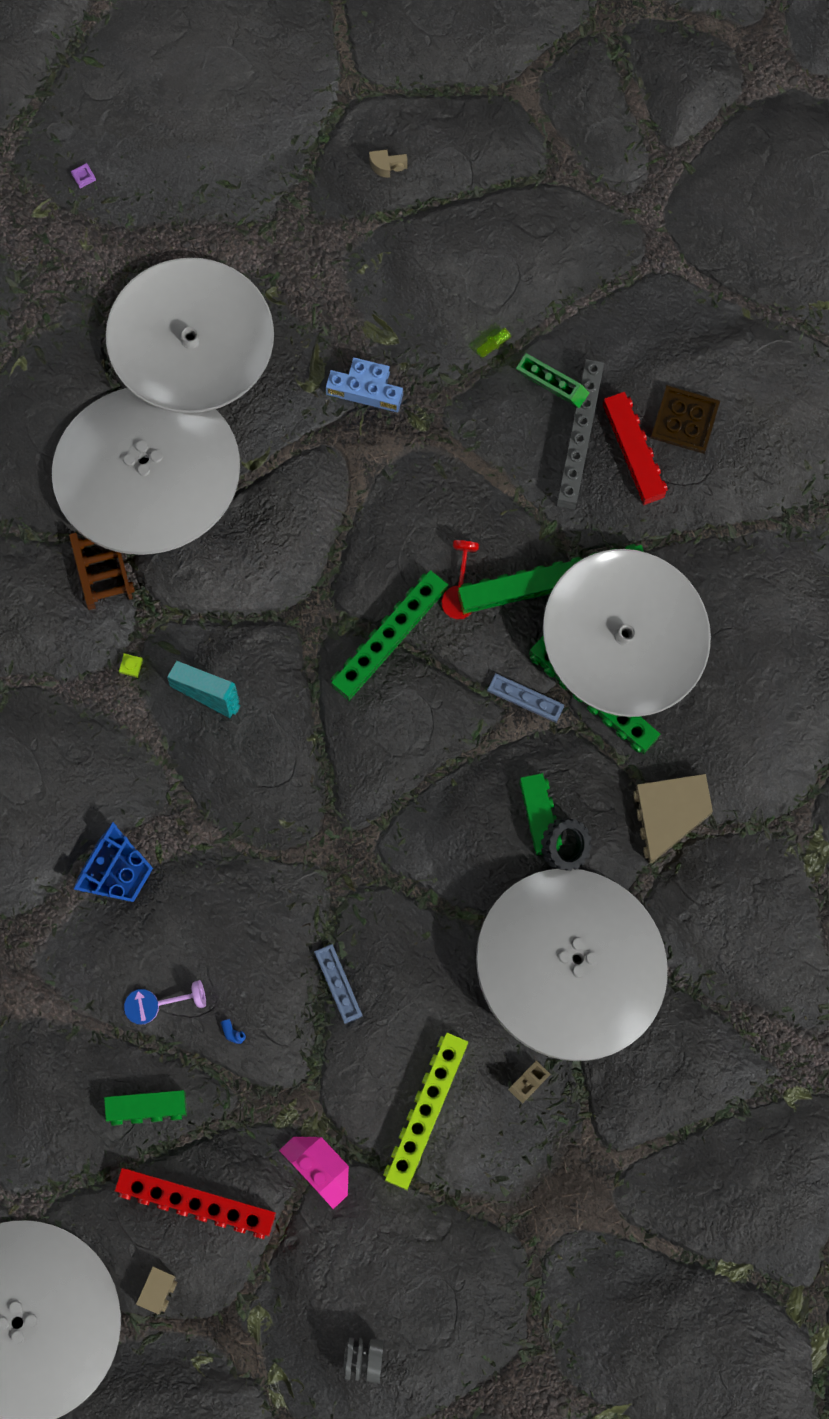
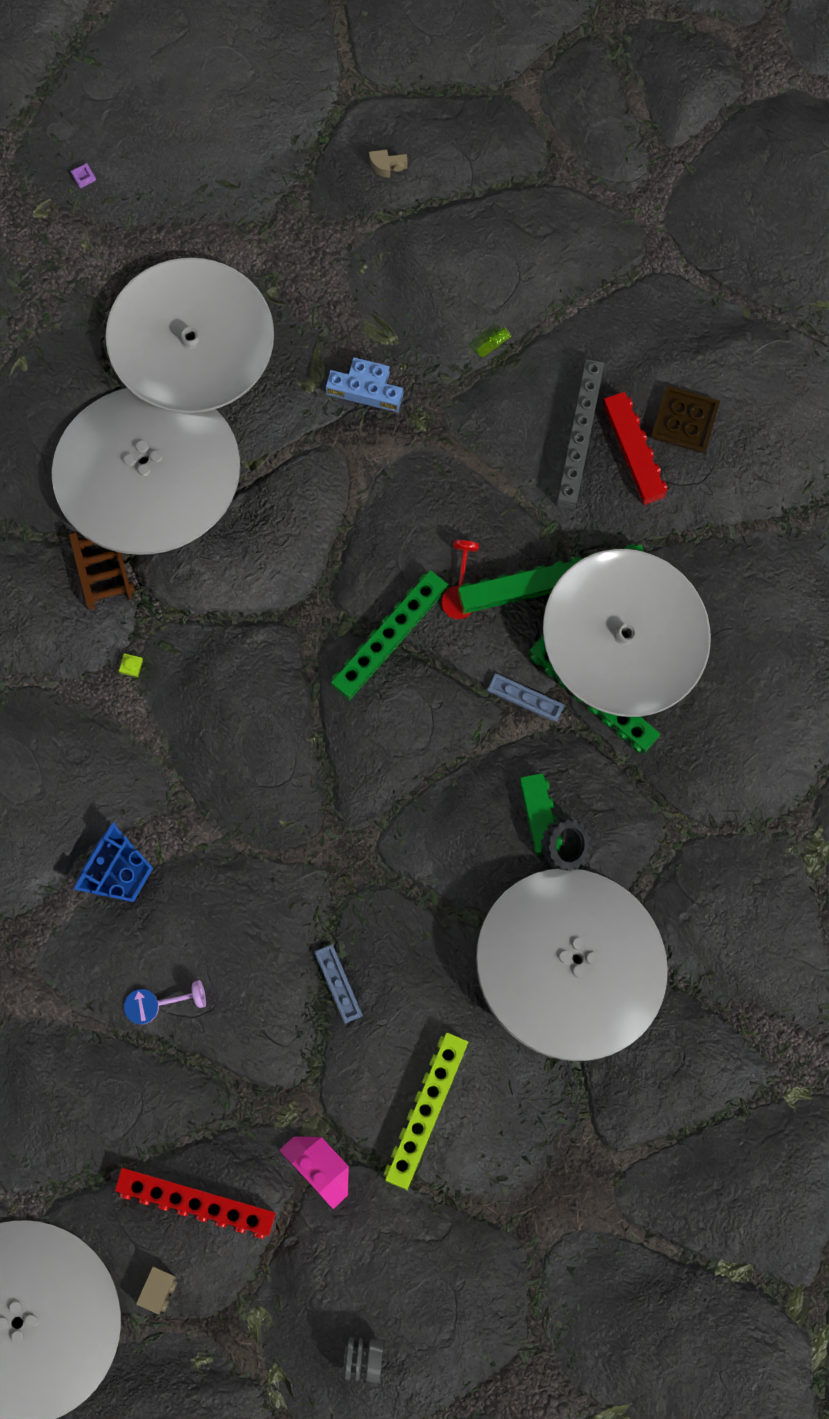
(145, 1106): green brick -> none
(205, 688): teal slope -> none
(231, 1034): blue arm -> none
(529, 1082): dark tan brick -> none
(552, 380): green brick -> none
(670, 811): dark tan slope -> none

